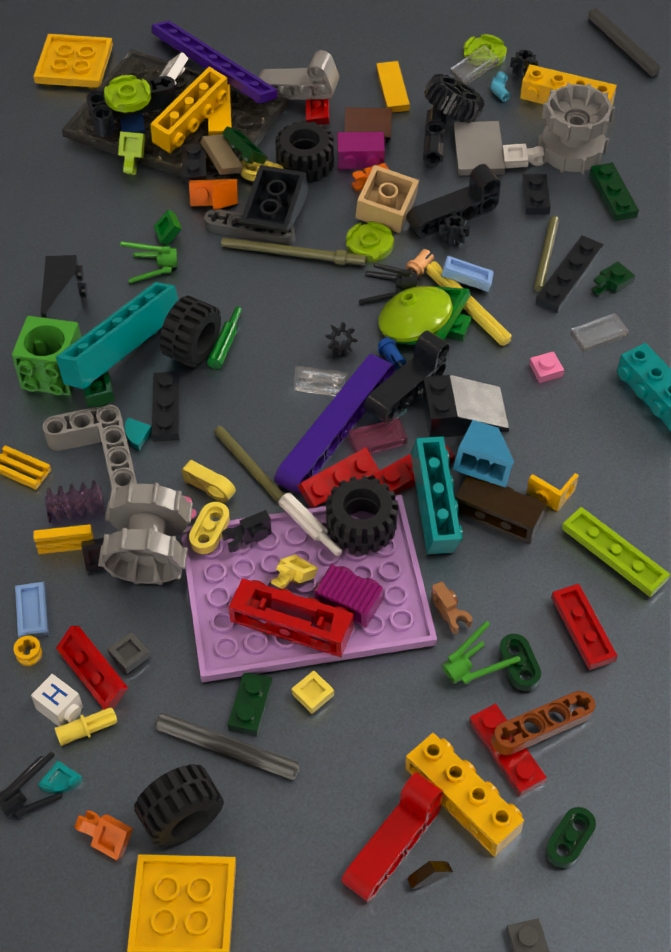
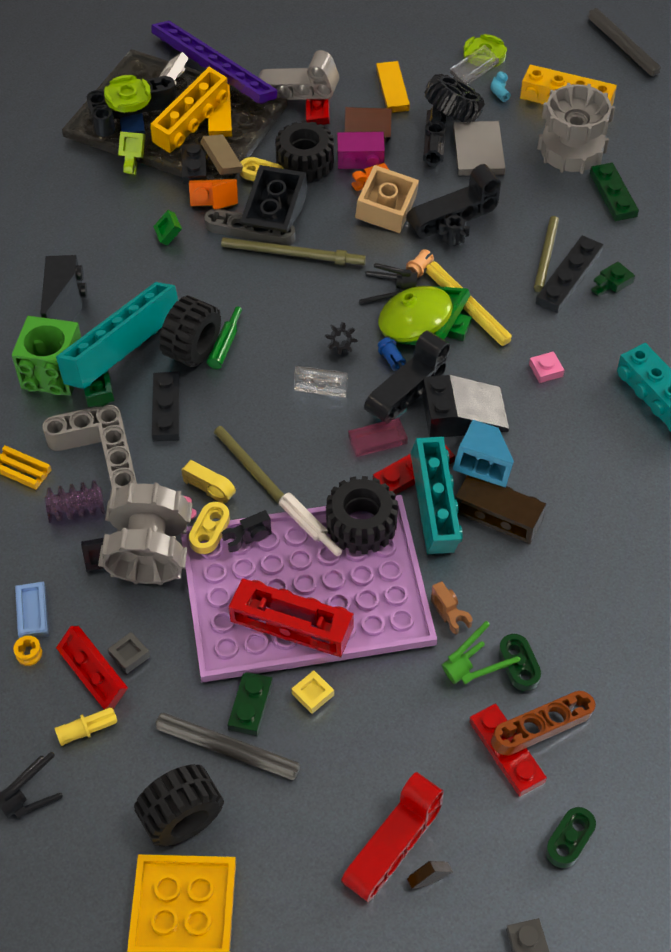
(57, 701): white brick -> none
(60, 779): teal tile -> none
(62, 538): yellow tile -> none
(73, 60): yellow plate -> none
(107, 832): orange plate -> none
(137, 433): teal tile -> none
(165, 257): bright green plant -> none
(241, 143): dark green plate -> none
(294, 570): light yellow plate -> none
(318, 487): red plate -> none
(333, 424): dark purple beam -> none
(351, 592): magenta brick -> none
(371, 240): lime tile -> none
(466, 795): yellow brick -> none
(467, 273): light blue tile -> none
(519, 155): white plate -> none
(522, 61): black gear -> none
(536, 194): black plate -> none
(549, 494): yellow bracket -> none
(584, 626): red plate -> none
(599, 332): clear tile -> none
(616, 551): lime plate -> none

